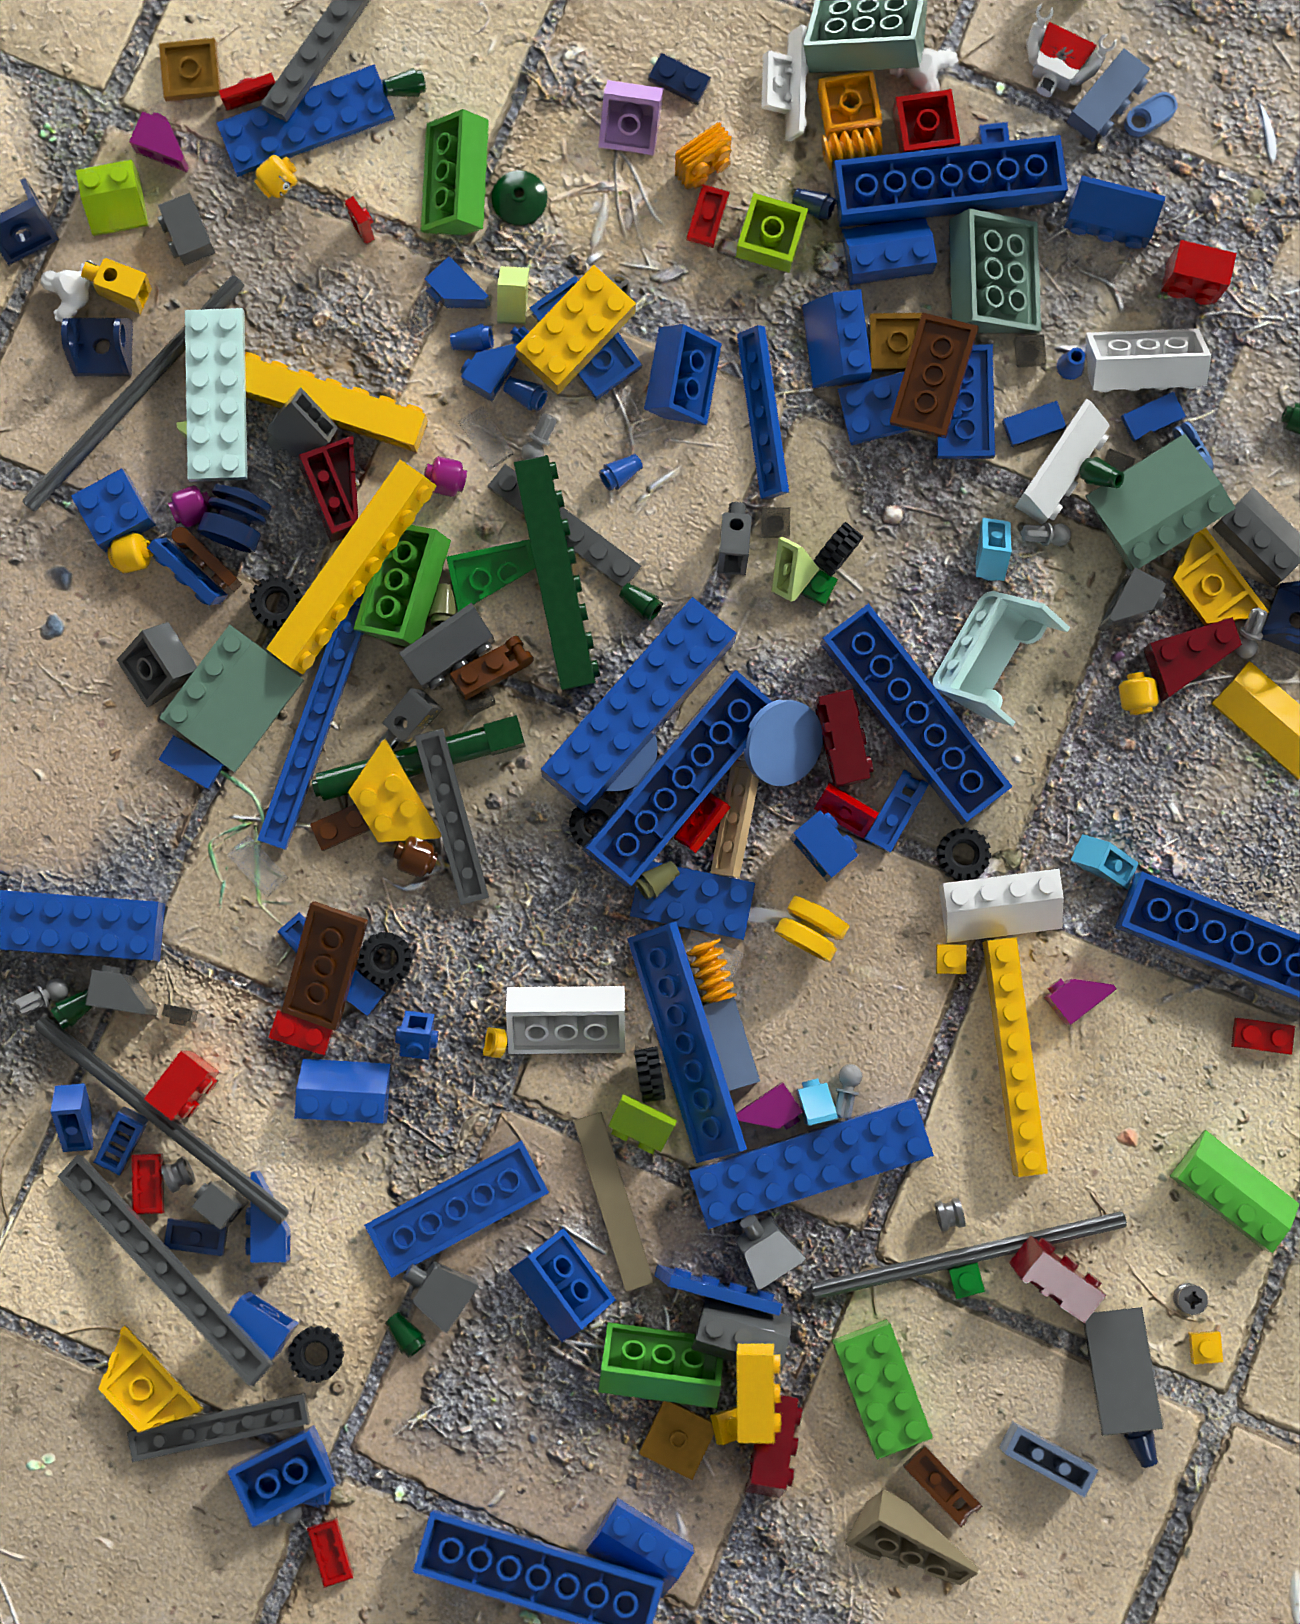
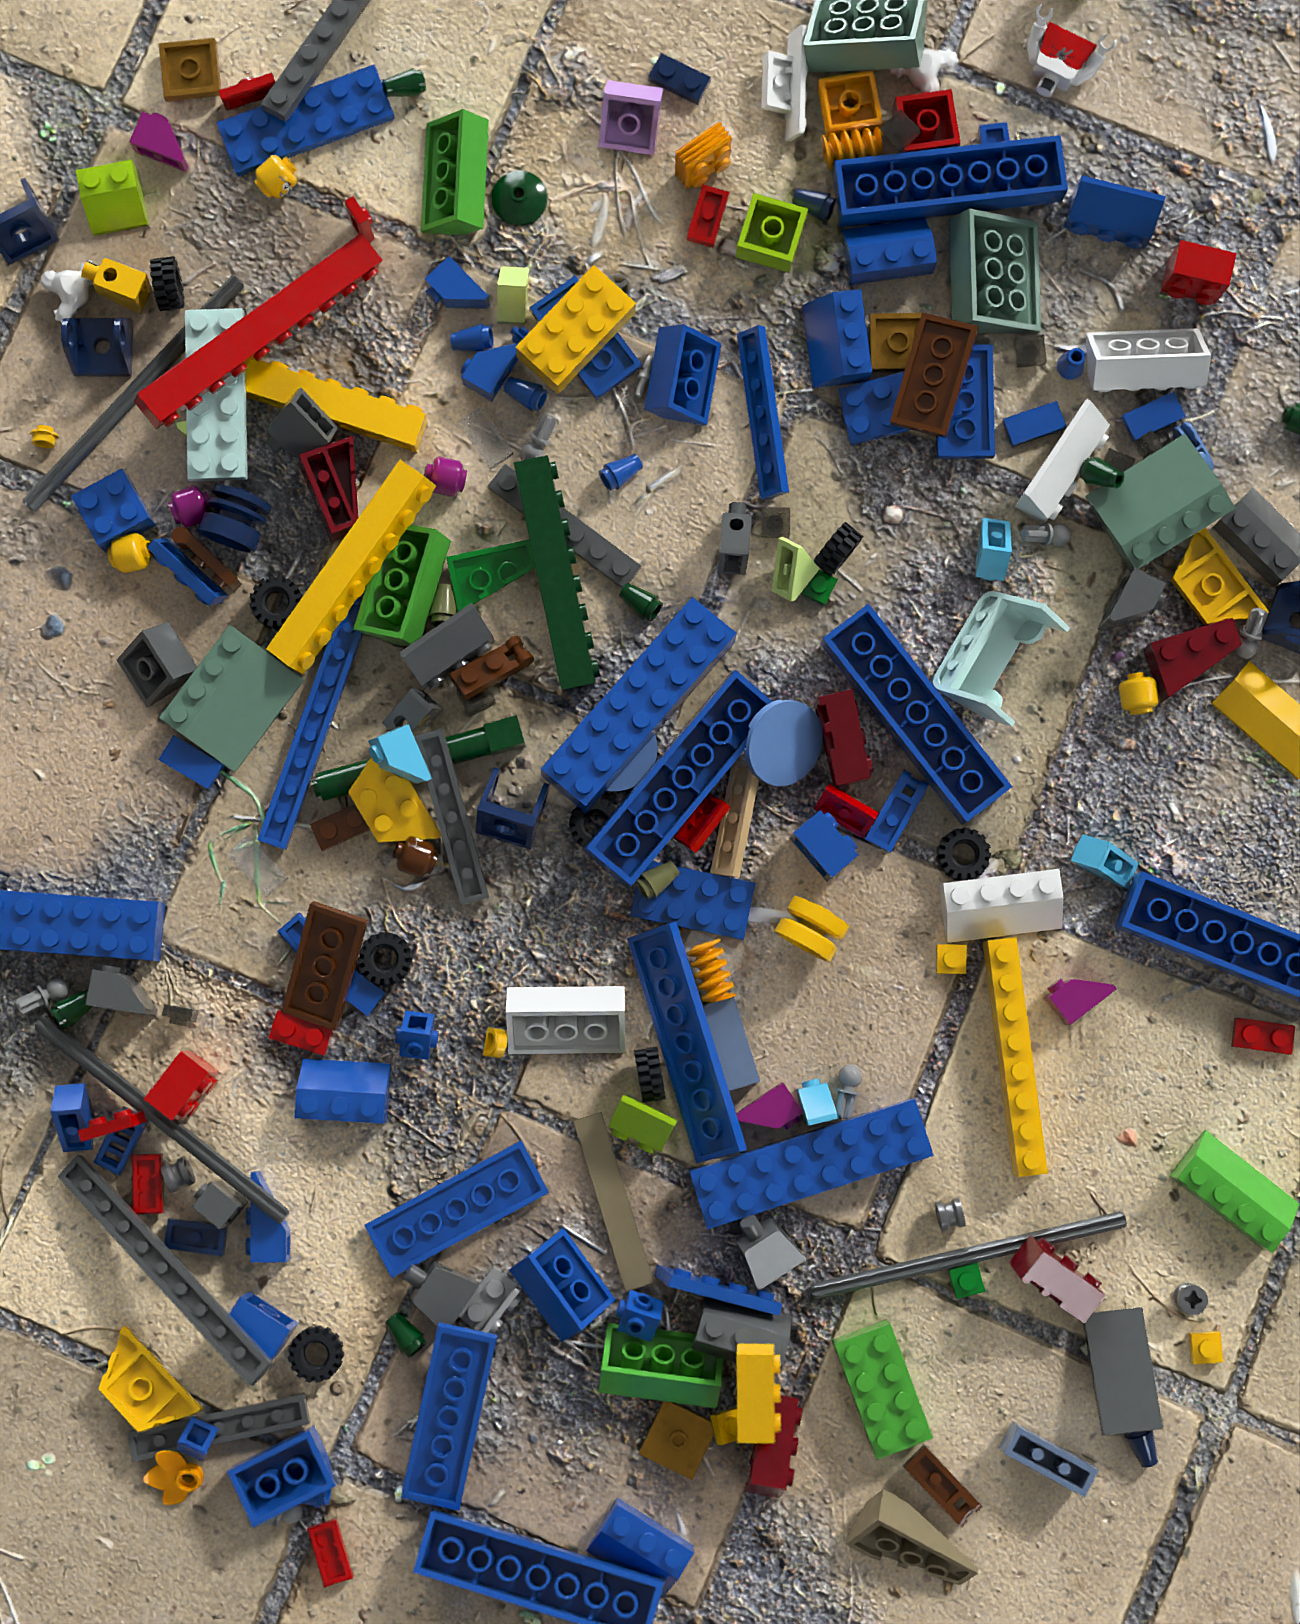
(44, 436): none -> yellow plate
(122, 1120): none -> red plate
(167, 283): none -> black tyre
(170, 1477): none -> light orange plate
(186, 229): dark grey brick -> none
(197, 1439): none -> blue slope
(257, 332): none -> red brick
(399, 754): none -> medium azure slope
(449, 1416): none -> blue plate
(490, 1301): none -> light grey bracket
(506, 823): none -> dark blue hose
(639, 1315): none -> blue brick
(644, 376): none -> white hand
(900, 131): none -> clear smoke plate
(1109, 96): sand blue brick -> none
(1154, 110): medium blue piece -> none

